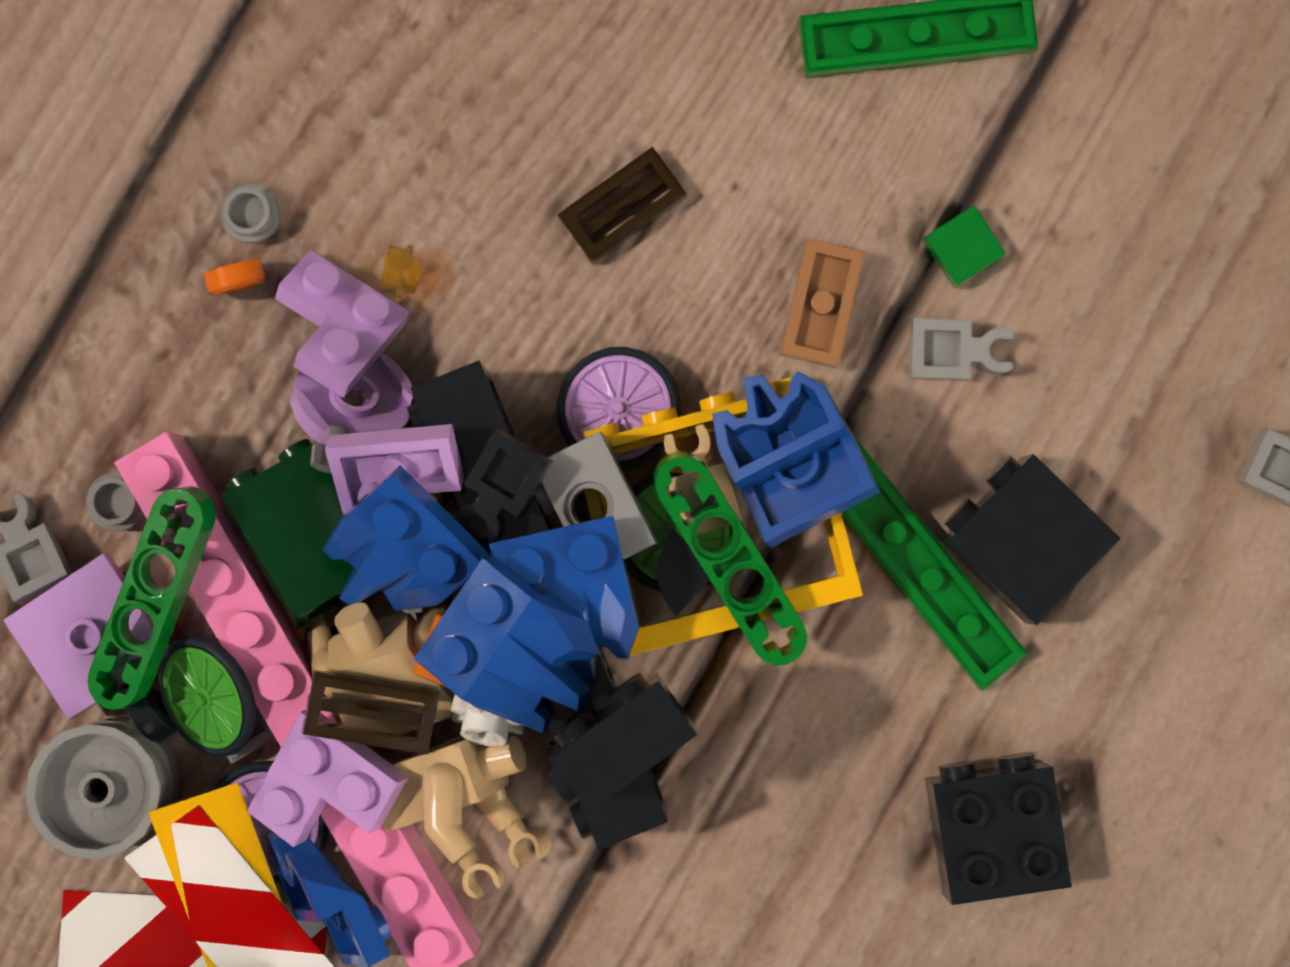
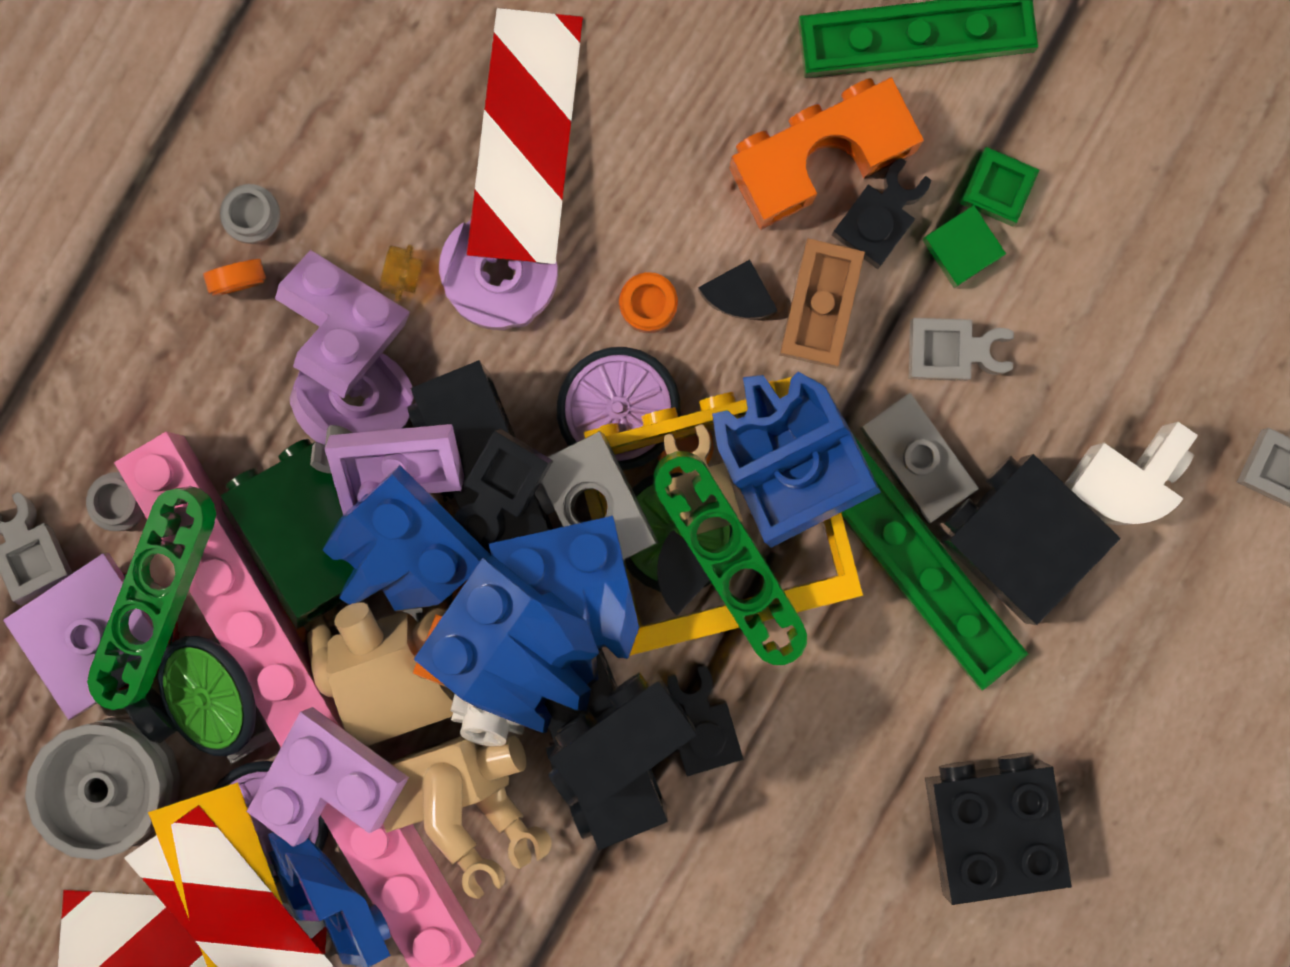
(317, 702): dark brown tile -> none
(491, 306): none -> lavender plate
(525, 136): none -> sticker
(634, 225): dark brown tile -> none
(648, 302): none -> orange tile
(716, 736): none -> black plate
(739, 294): none -> black tile
(867, 125): none -> orange arch
(877, 219): none -> black plate
(919, 458): none -> light grey plate
(999, 186): none -> green tile
(1129, 491): none -> white brick

